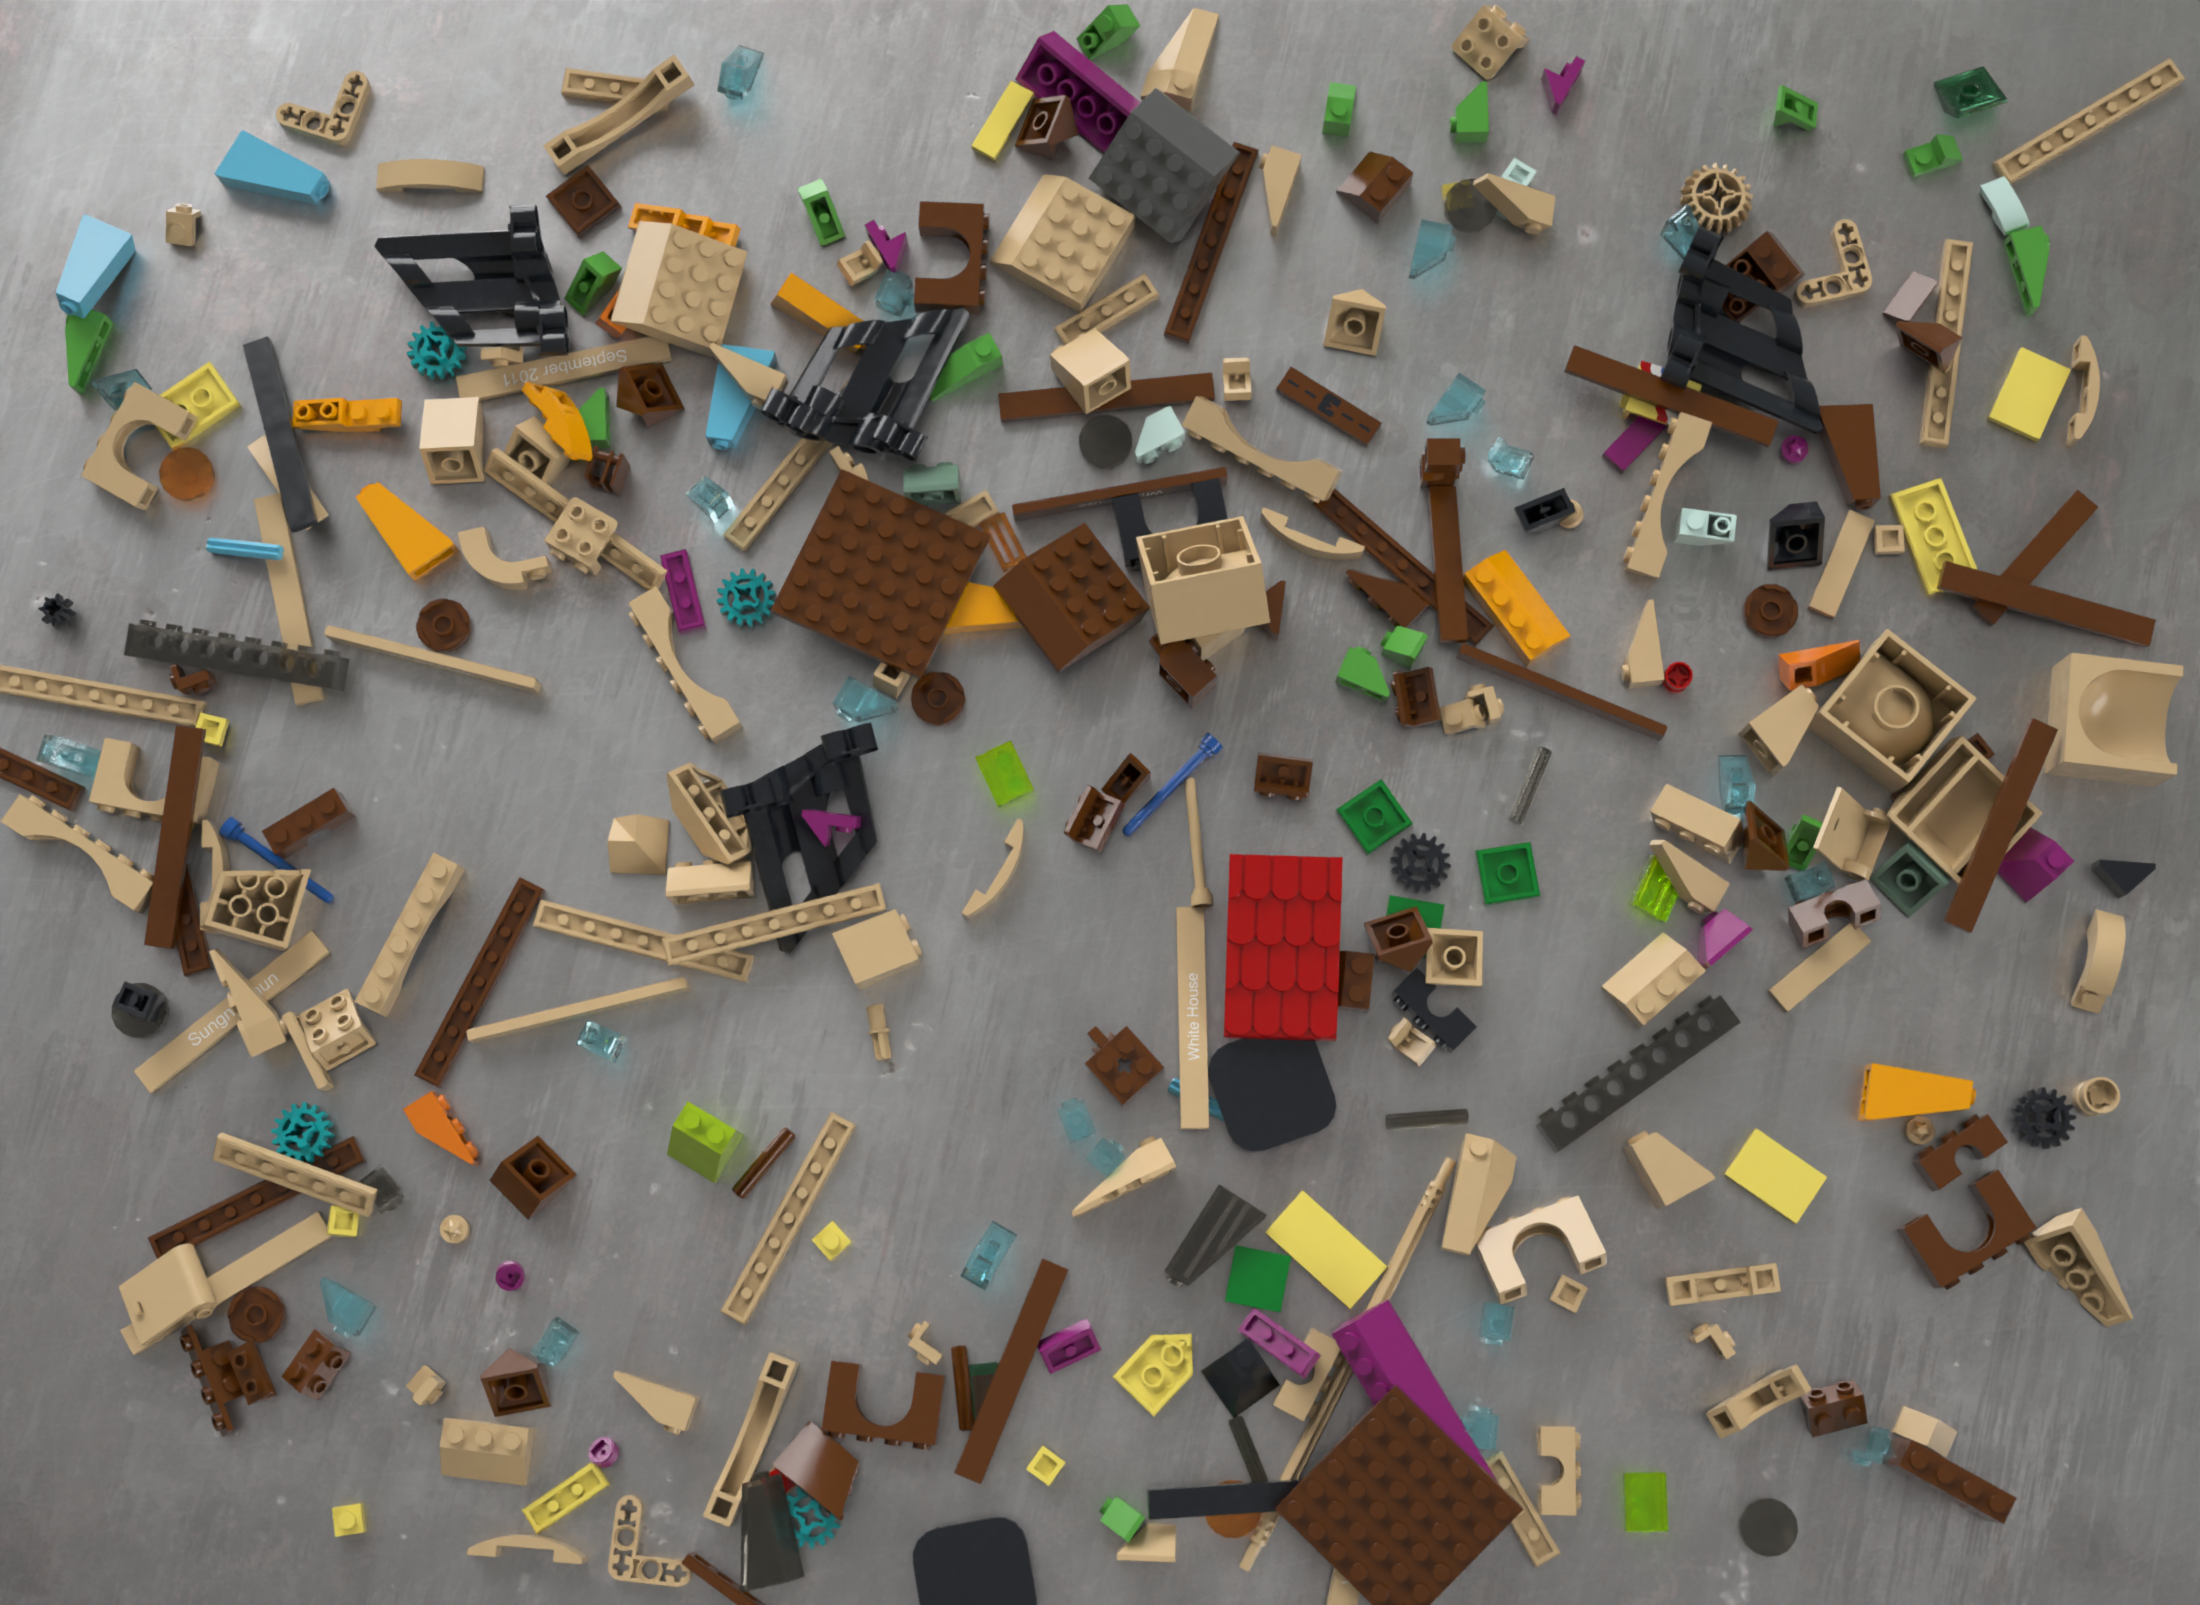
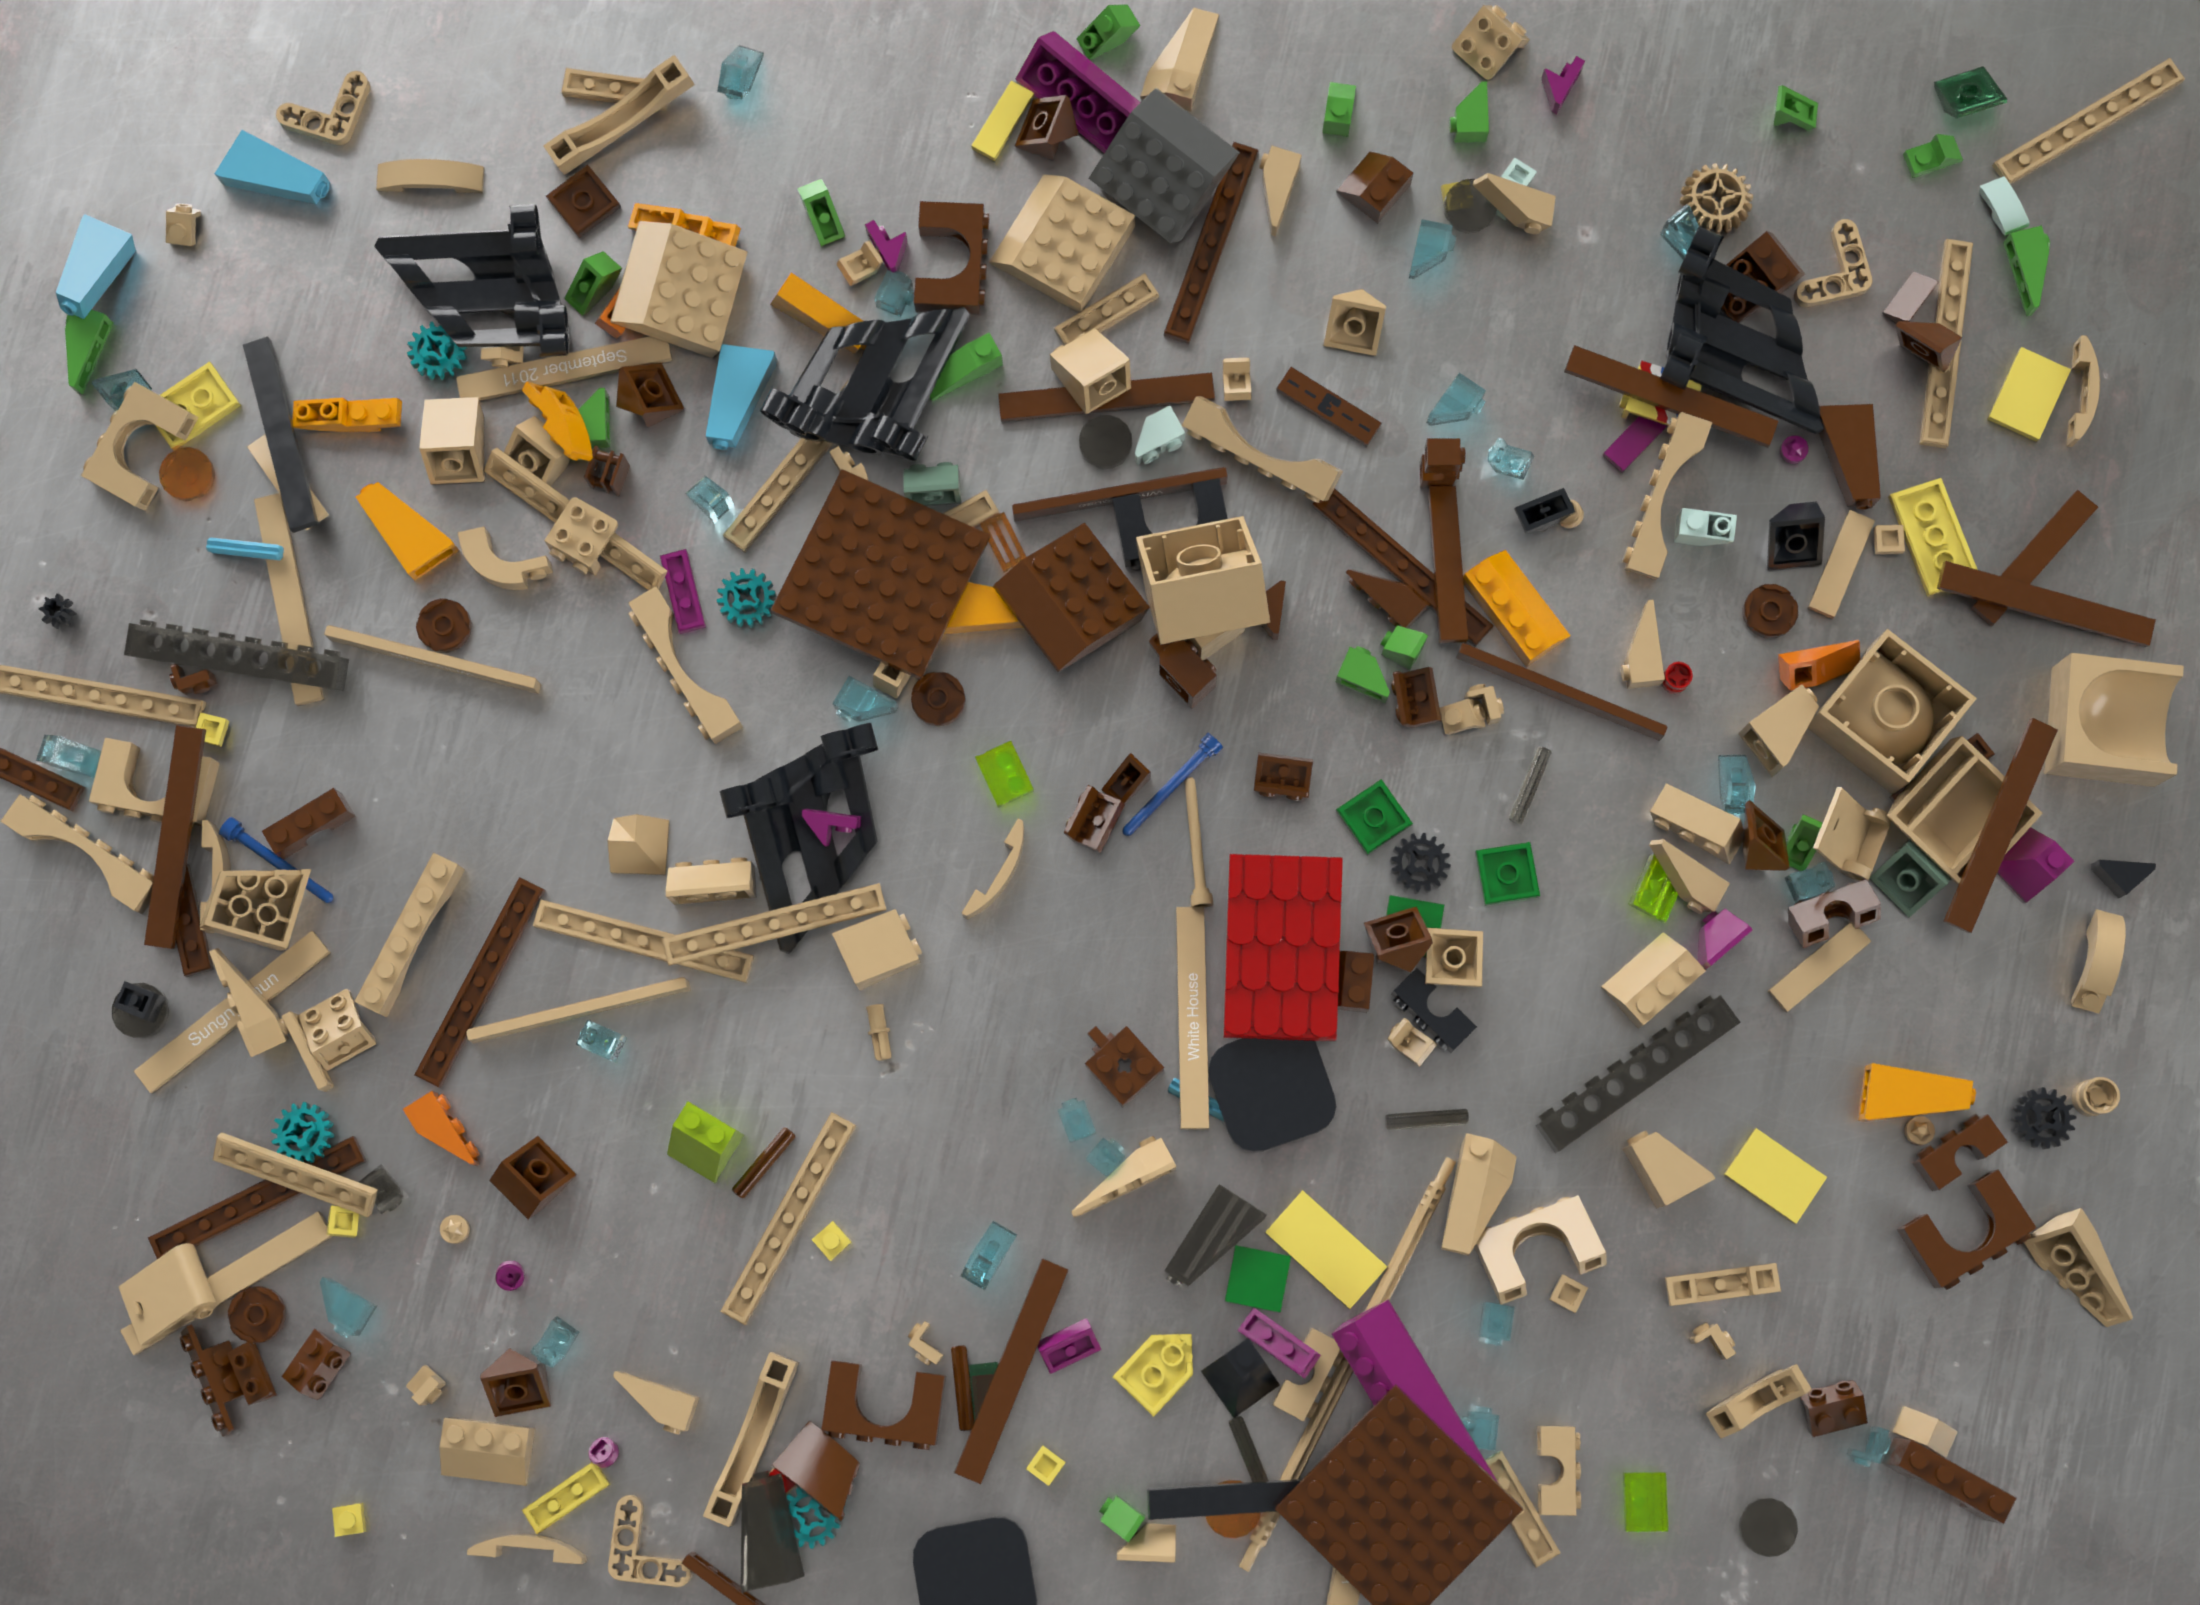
(701, 812): tan wedge -> none
(750, 376): tan slope -> none
(1344, 549): tan slope -> none

